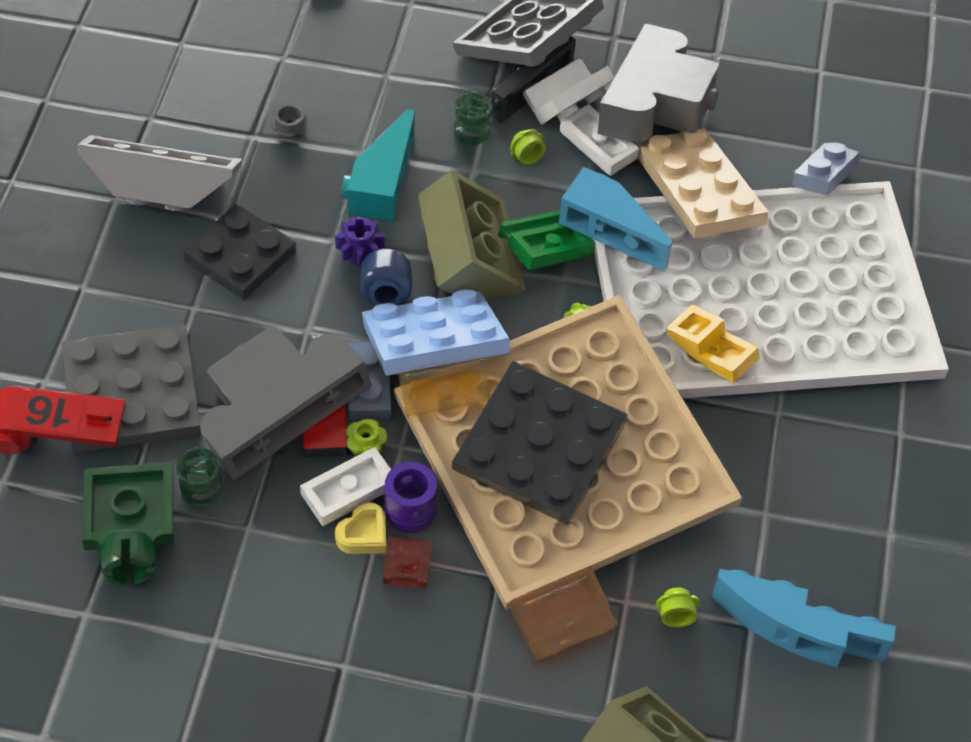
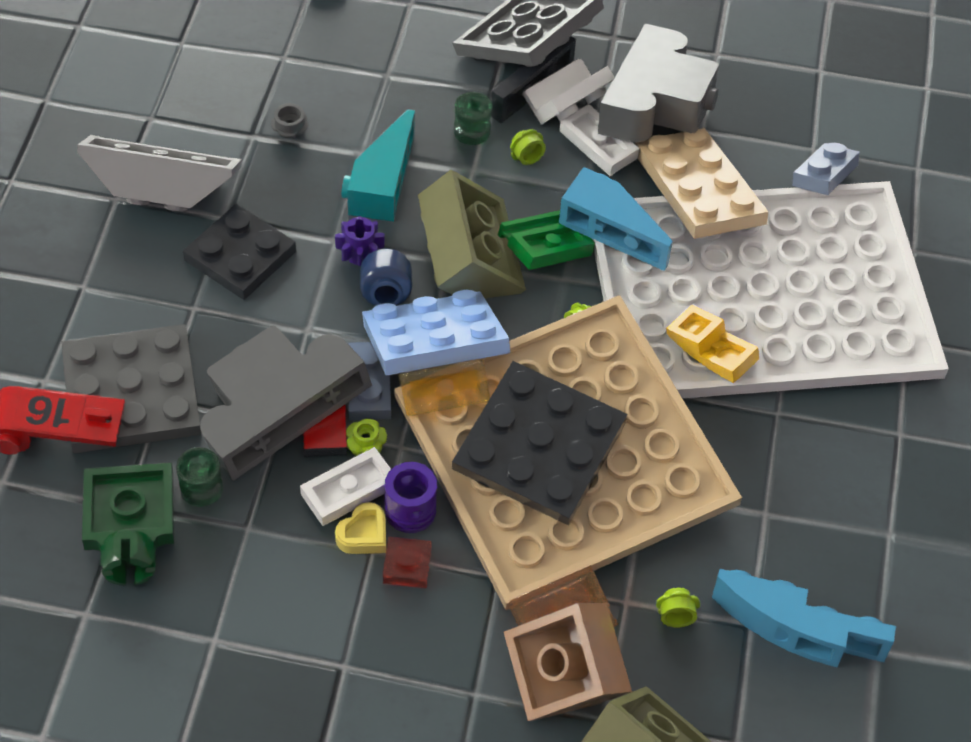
(567, 660): none -> medium nougat slope

